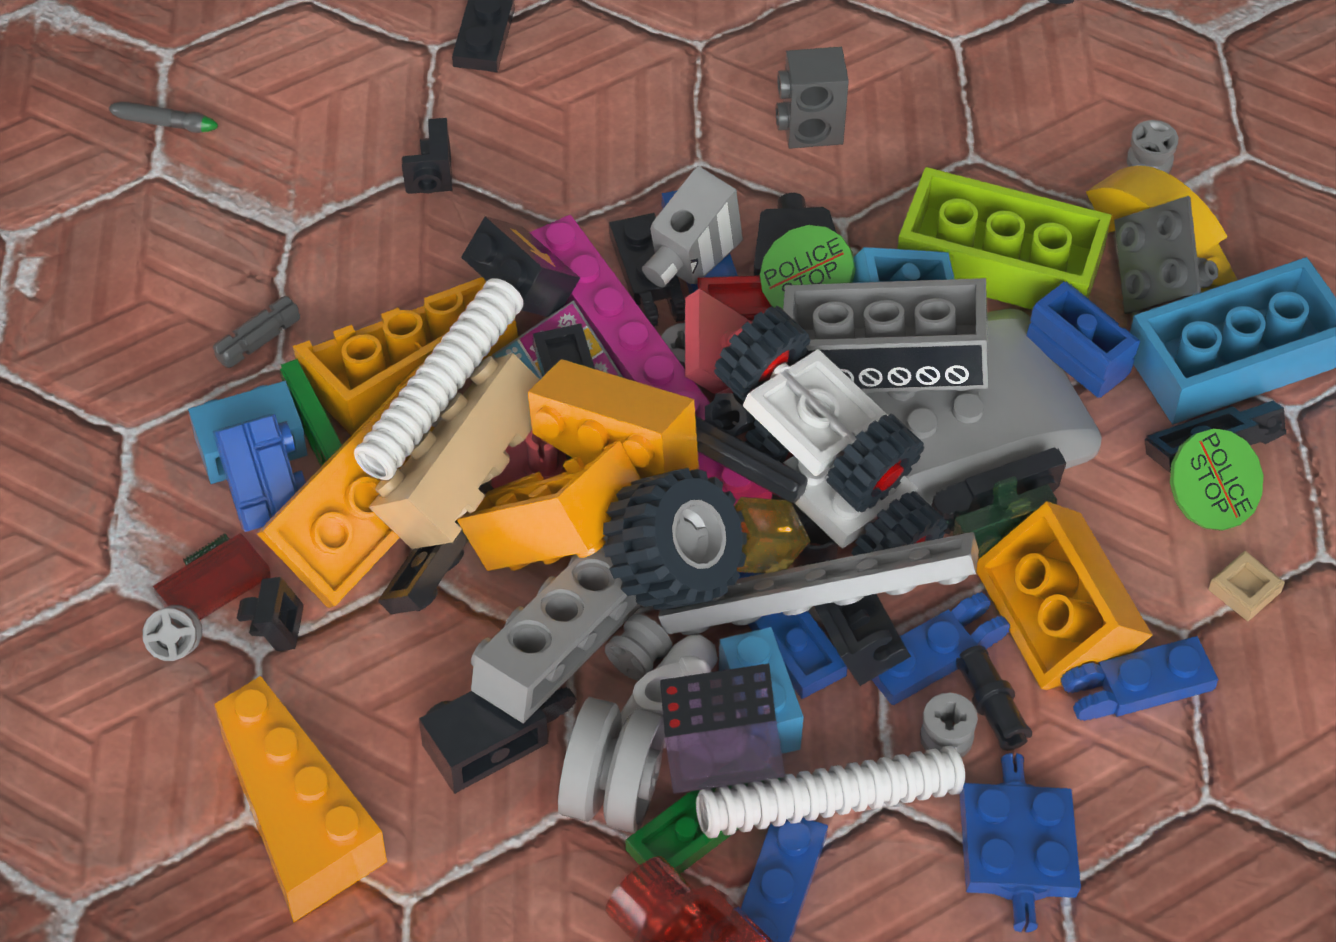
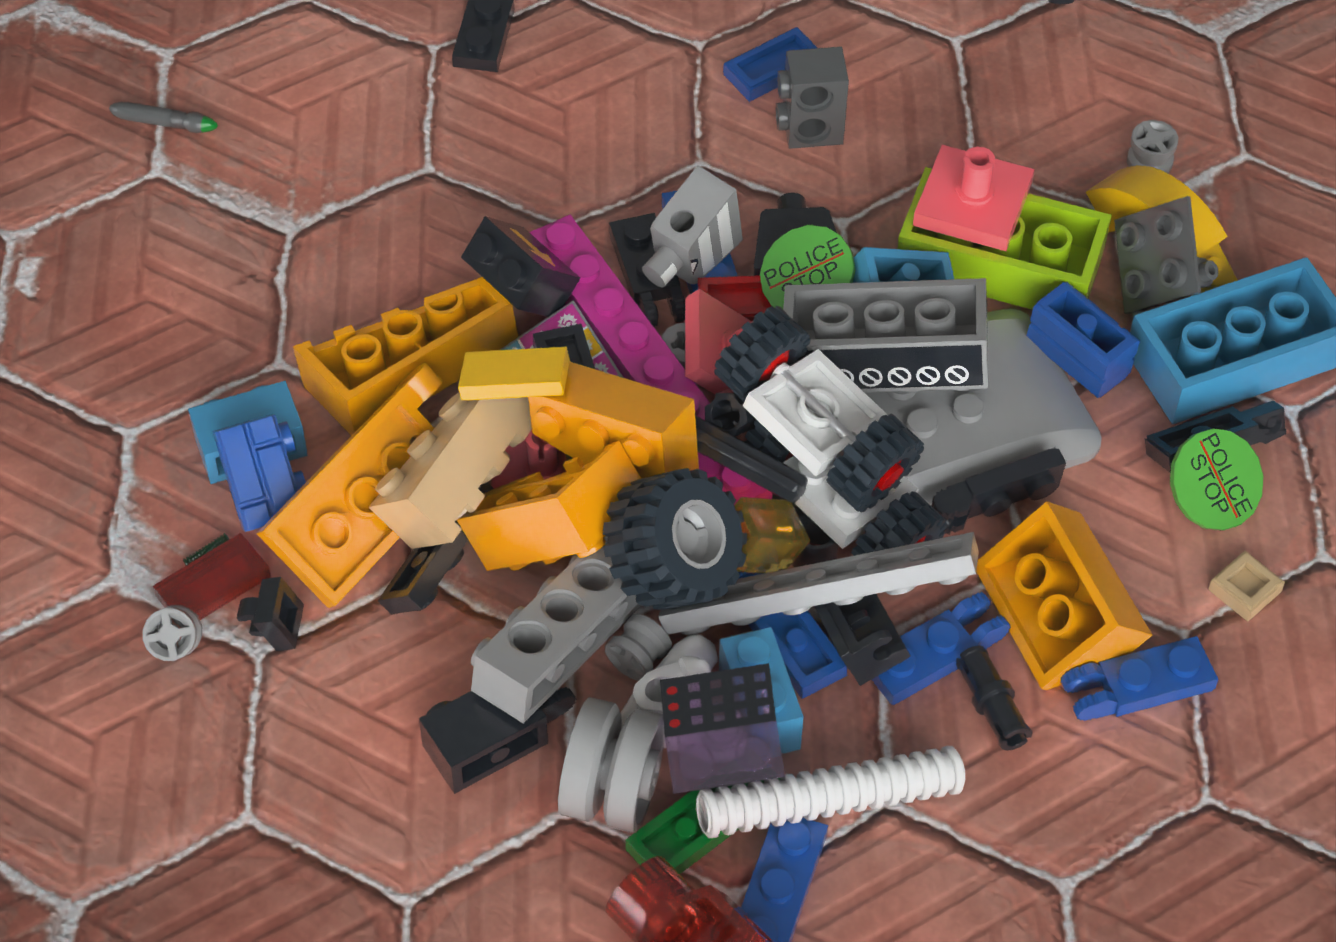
(256, 332): dark grey axle -> none
(302, 808): light orange wedge -> none
(314, 420): green tile -> none
(433, 168): black bracket -> none
(438, 379): white piece -> none
(514, 373): none -> yellow tile
(757, 69): none -> blue tile
(950, 709): light grey wheel -> none
(973, 196): none -> coral tile
(1004, 515): clear green plate -> none
(1019, 841): blue plate -> none

